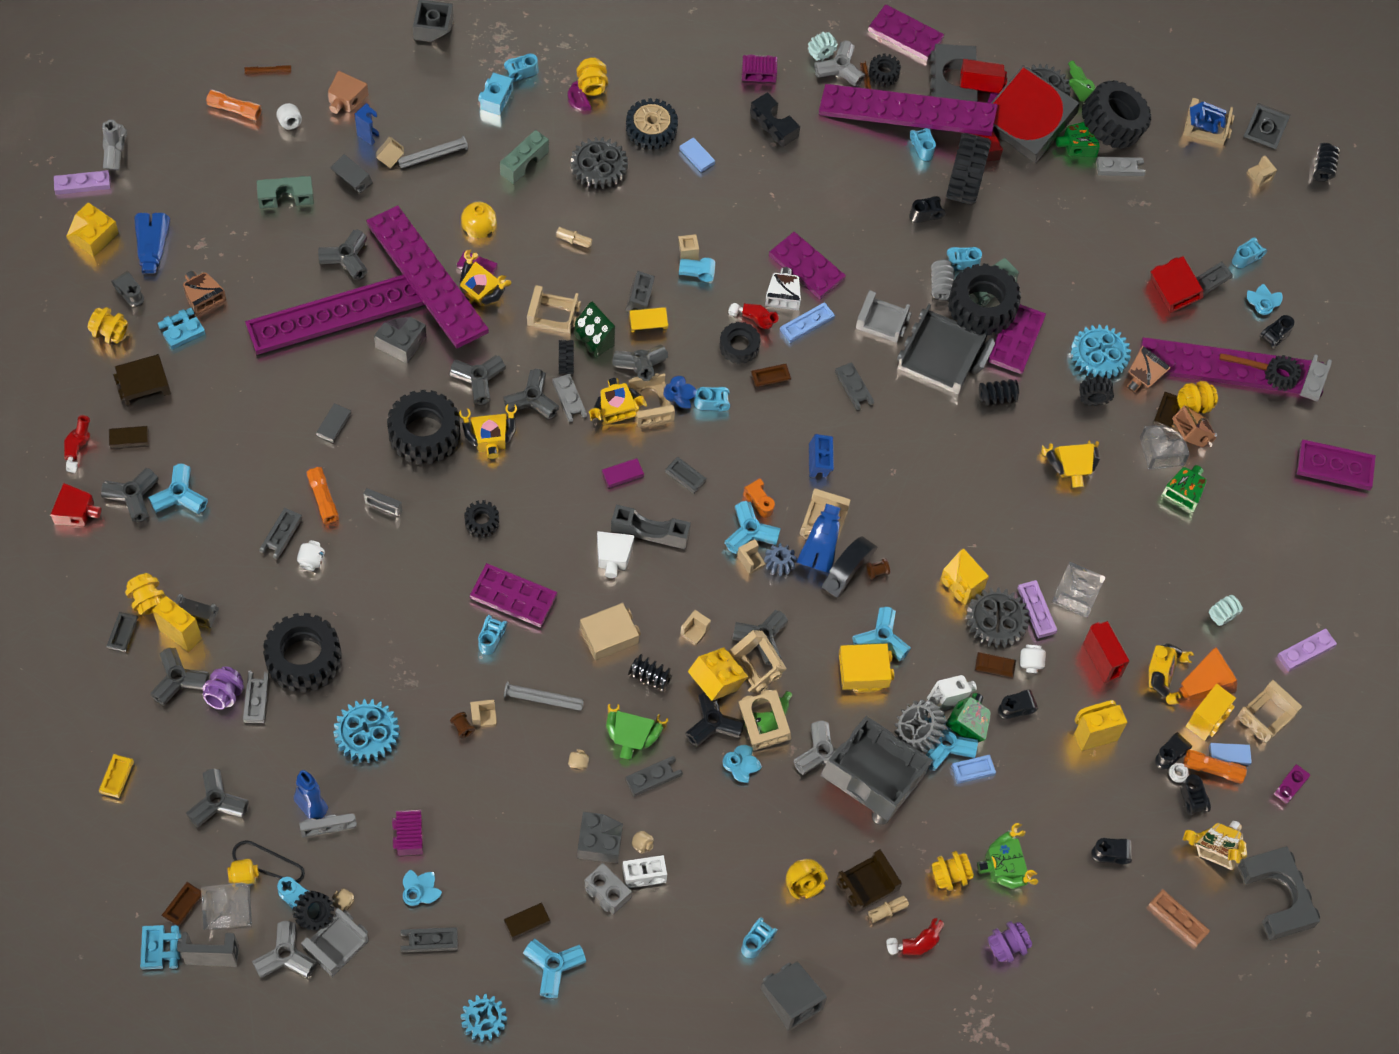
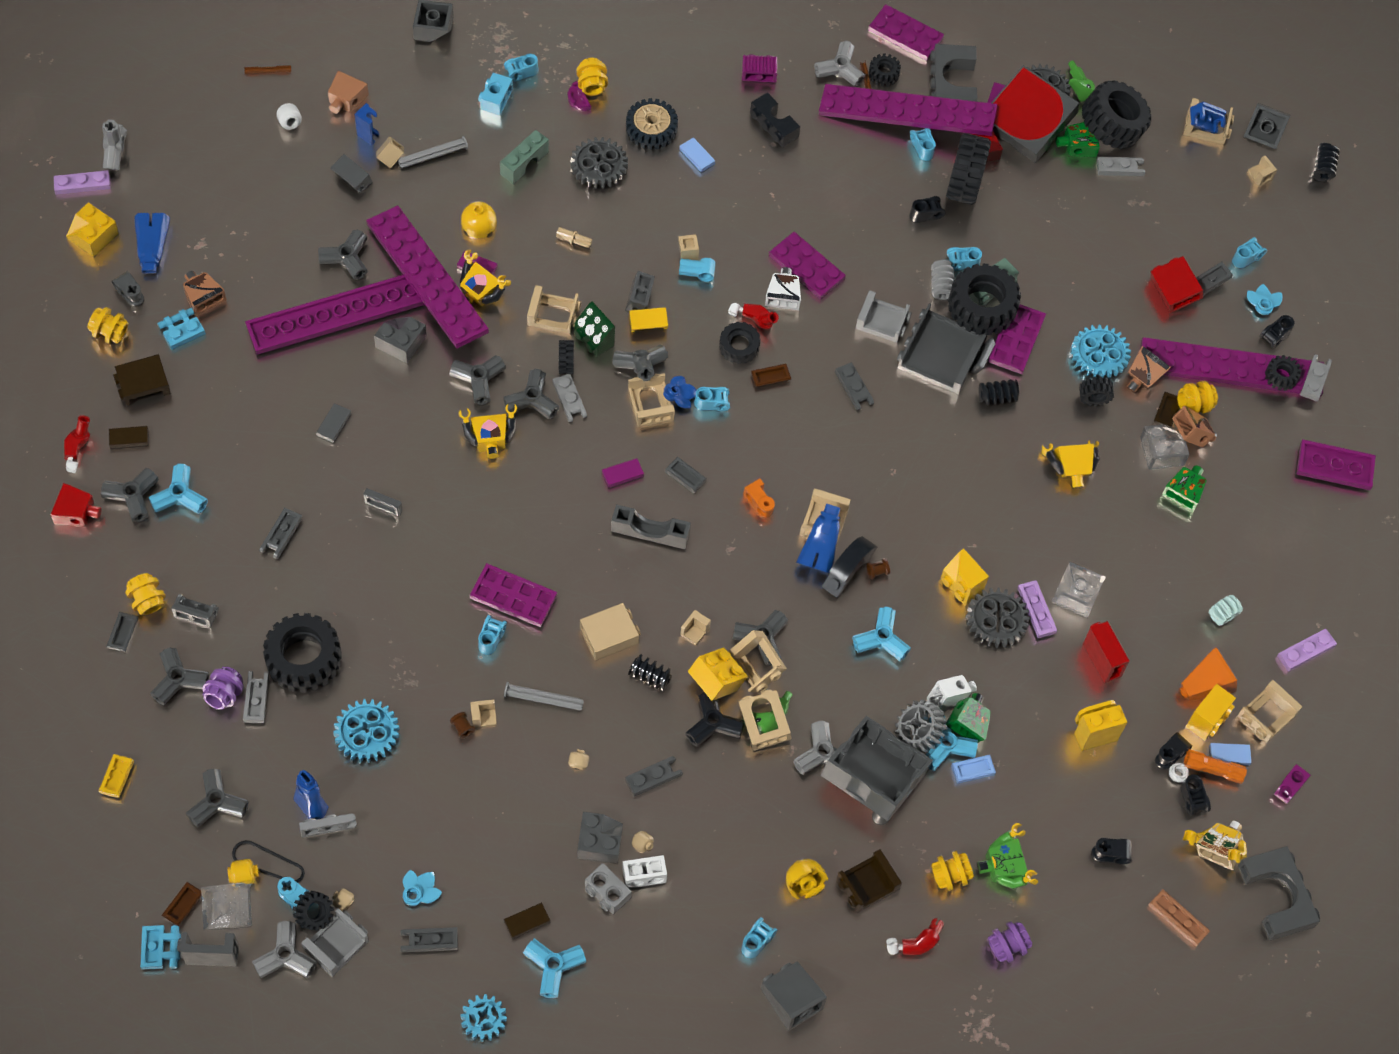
(177, 624): yellow brick -> none
(221, 100): orange axle -> none
(272, 189): sand green arch -> none
(310, 555): white head -> none
(319, 485): orange axle -> none
(409, 832): magenta brick -> none
(417, 406): black tyre -> none
(481, 508): black tyre -> none
(614, 552): white torso -> none
(617, 403): torso -> none
(632, 730): bright green torso -> none
(744, 763): medium azure plate -> none
(747, 519): medium azure piece -> none
(750, 557): tan panel -> none
(787, 559): sand blue gear -> none
(807, 322): light blue tile -> none
(821, 455): blue hinge -> none
(822, 46): light aqua gear -> none
(865, 667): yellow brick -> none
(888, 909): tan axle -> none
(983, 76): red brick -> none
(995, 665): reddish brown tile -> none
(1017, 705): black piece -> none
(1032, 658): white head -> none
(1163, 668): torso -> none
(1233, 359): dark orange piece -> none

